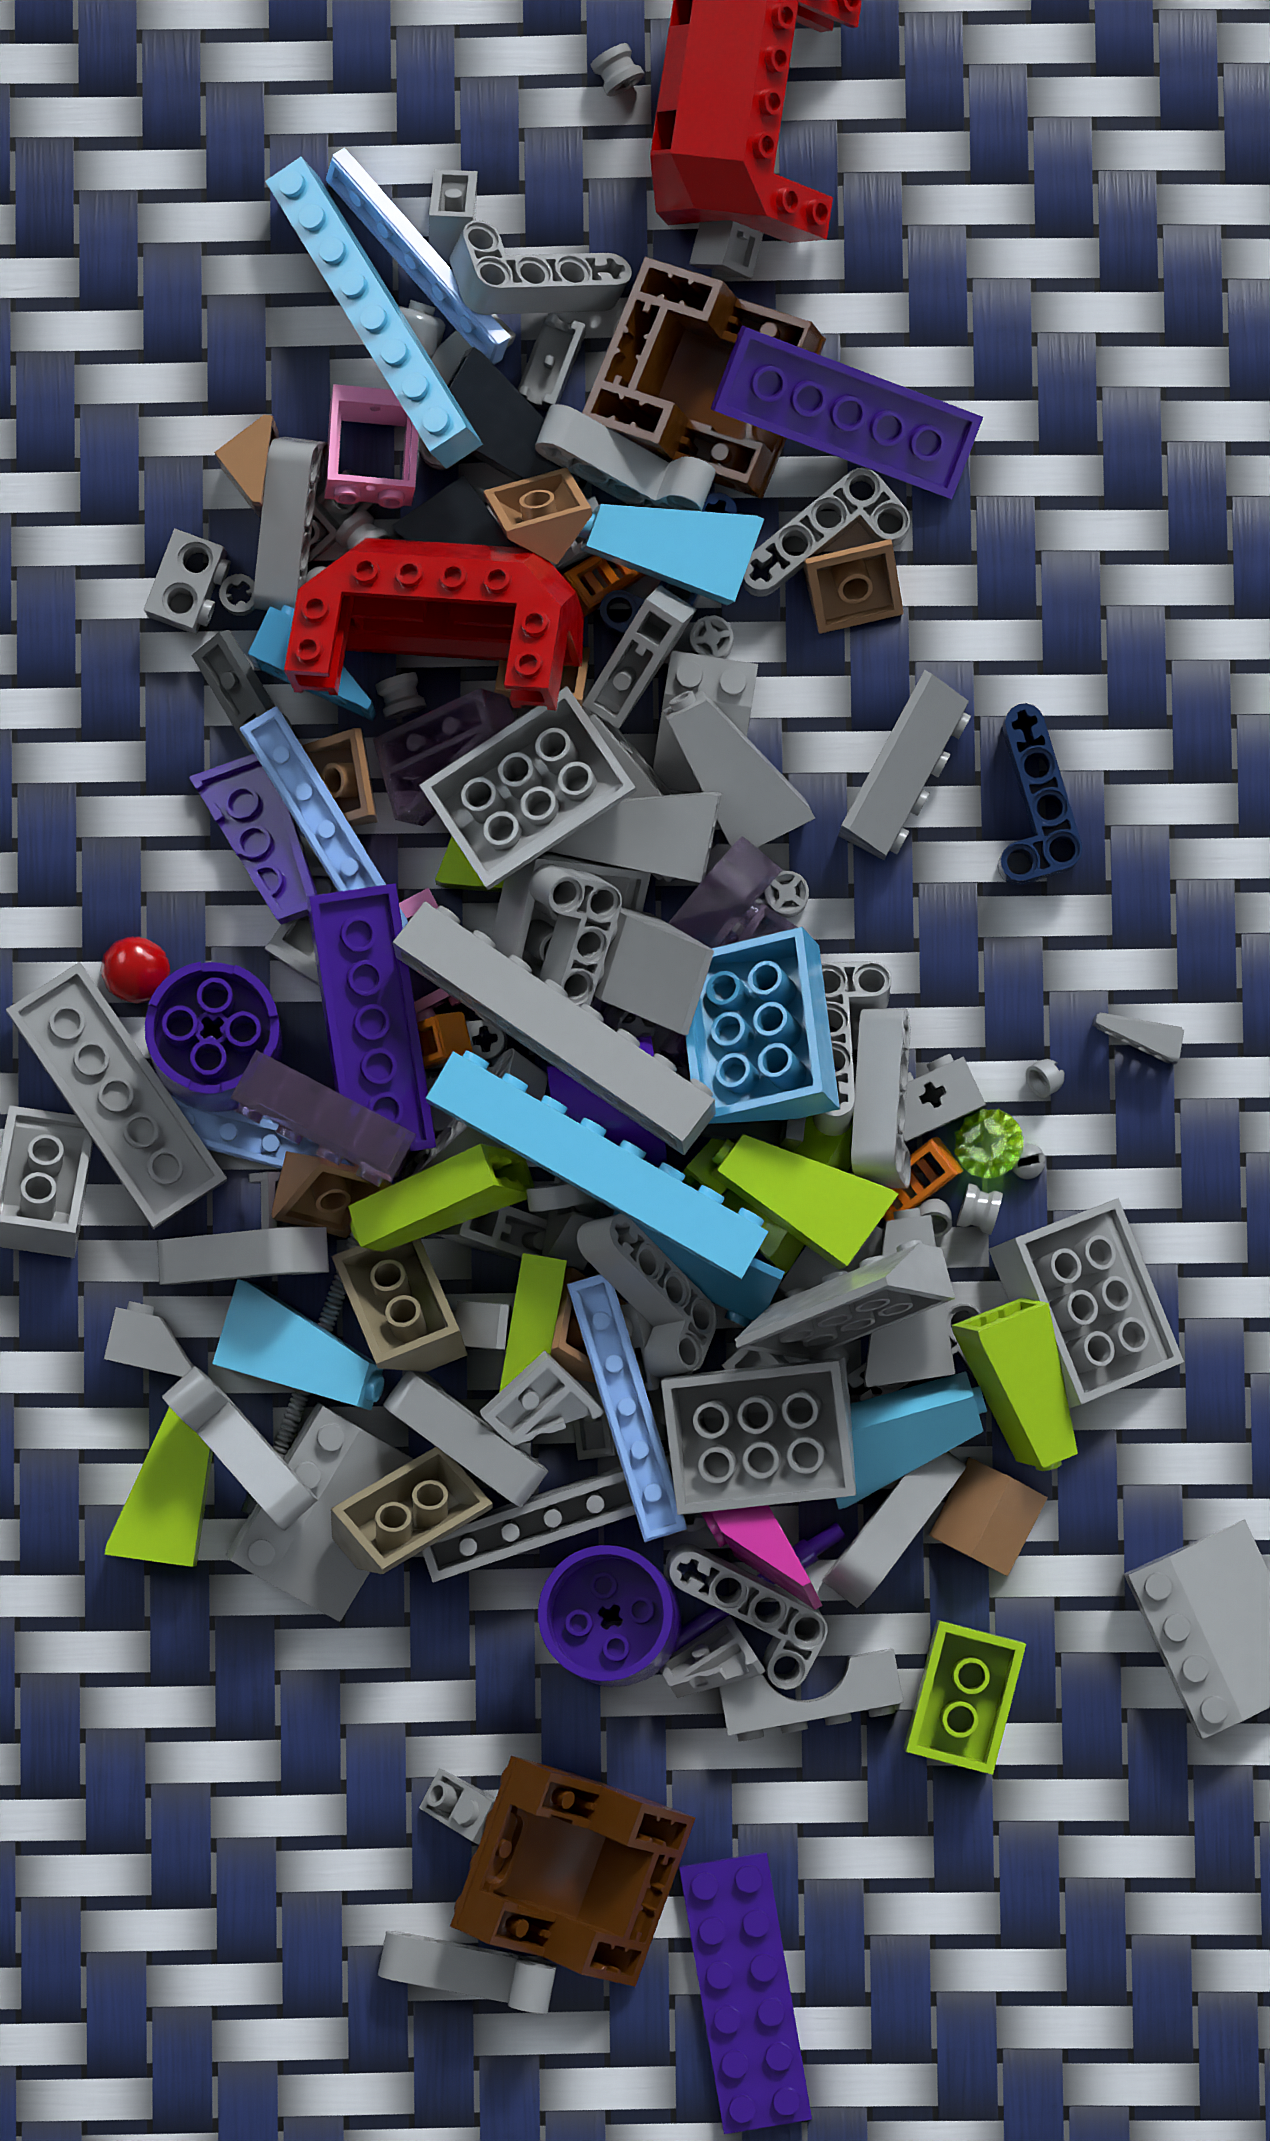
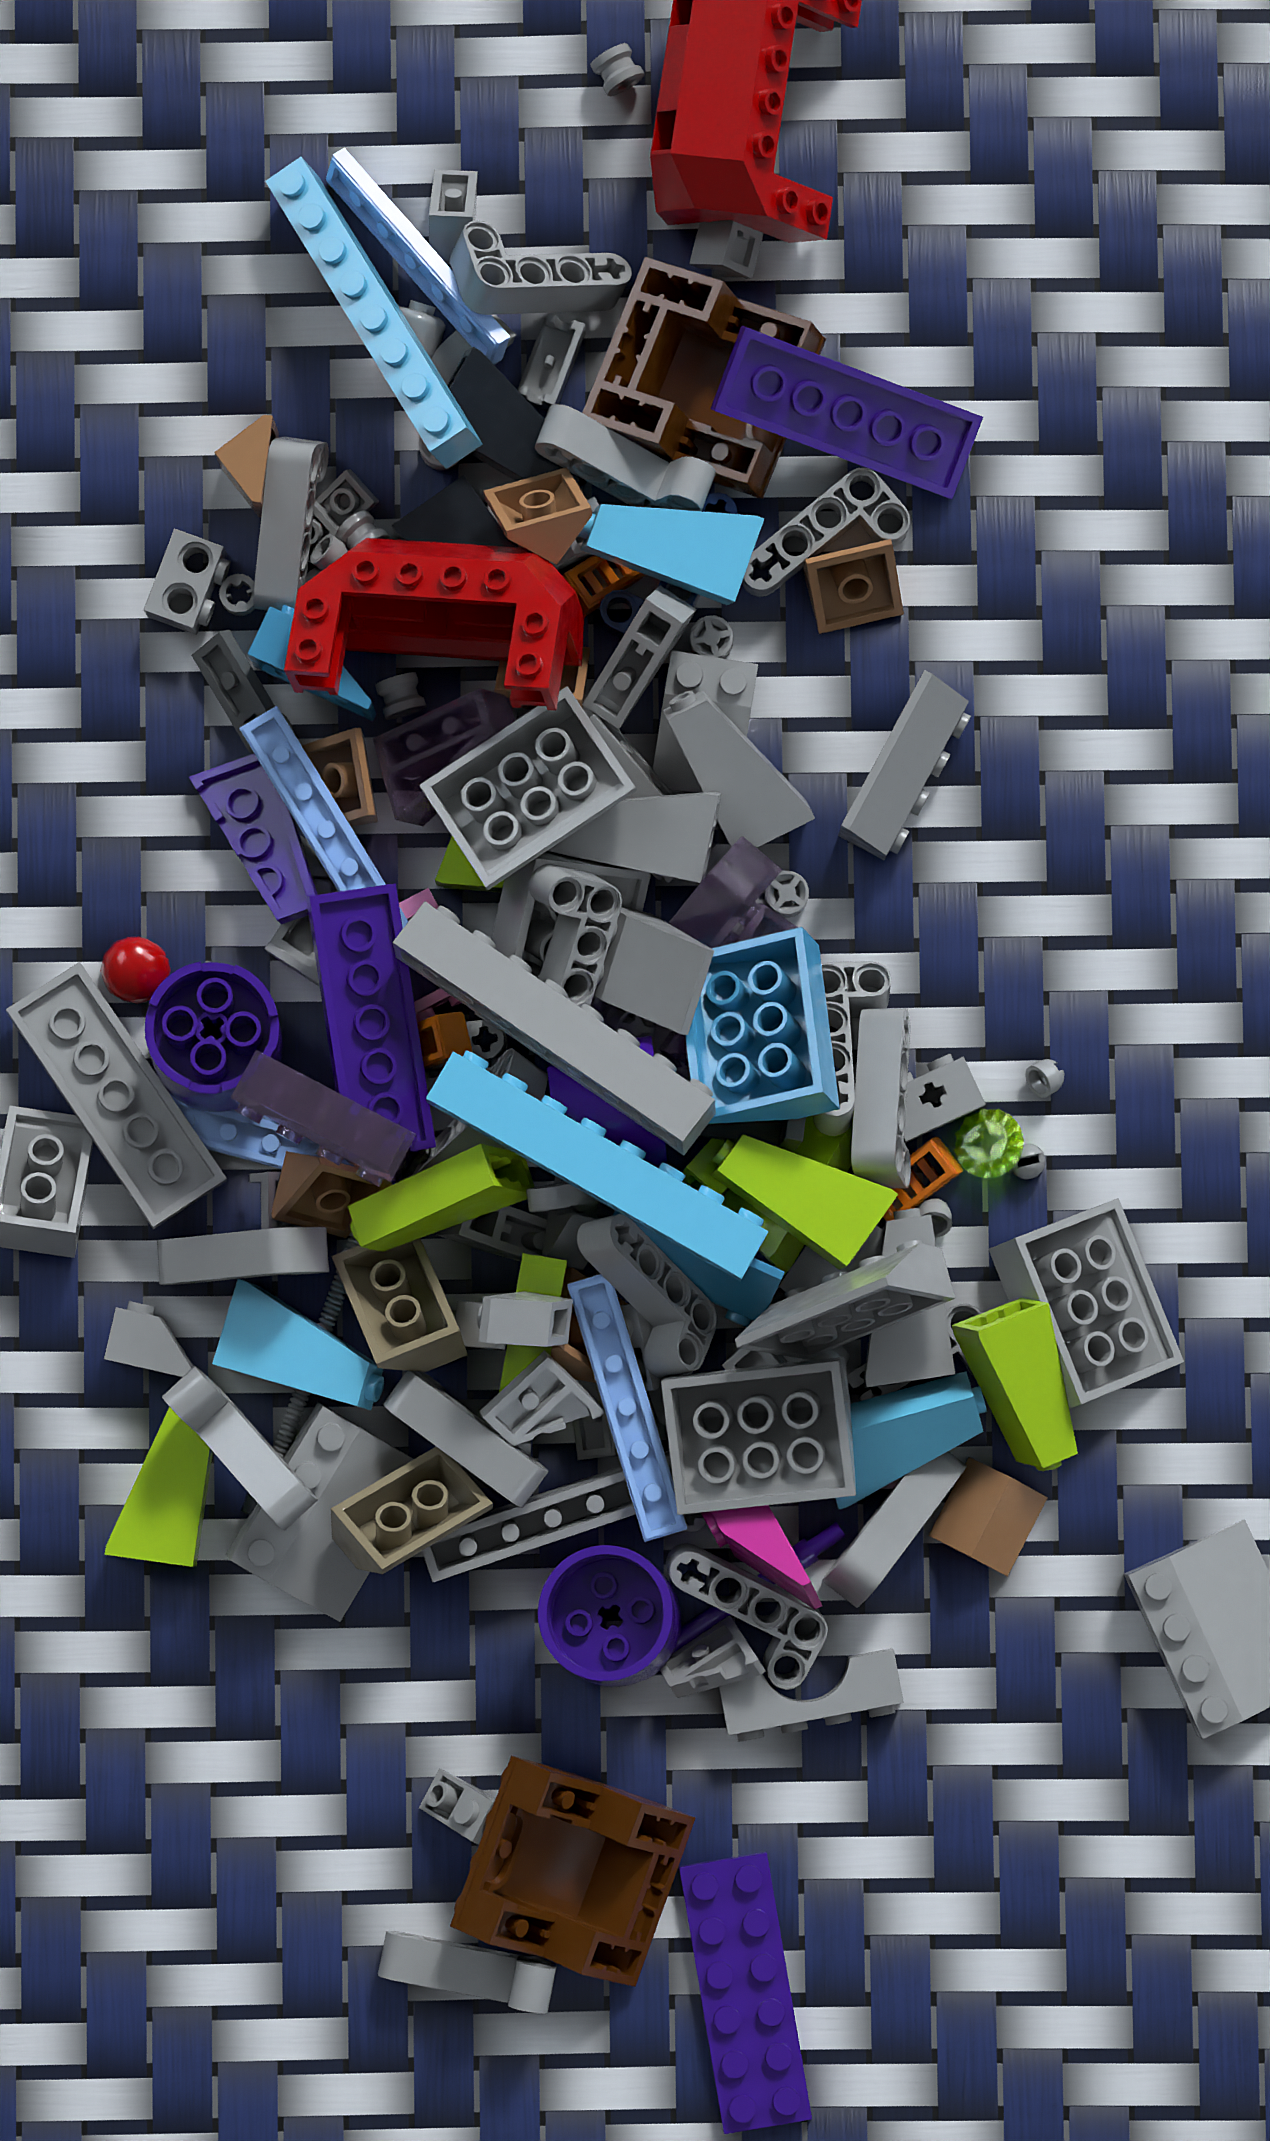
(327, 551): none -> light grey hinge
(372, 407): bright pink window -> none
(524, 1319): none -> light grey slope
(964, 1697): lime brick -> none
(979, 1209): light grey wheel -> none
(1032, 791): dark blue beam -> none
(1153, 1038): light grey slope -> none

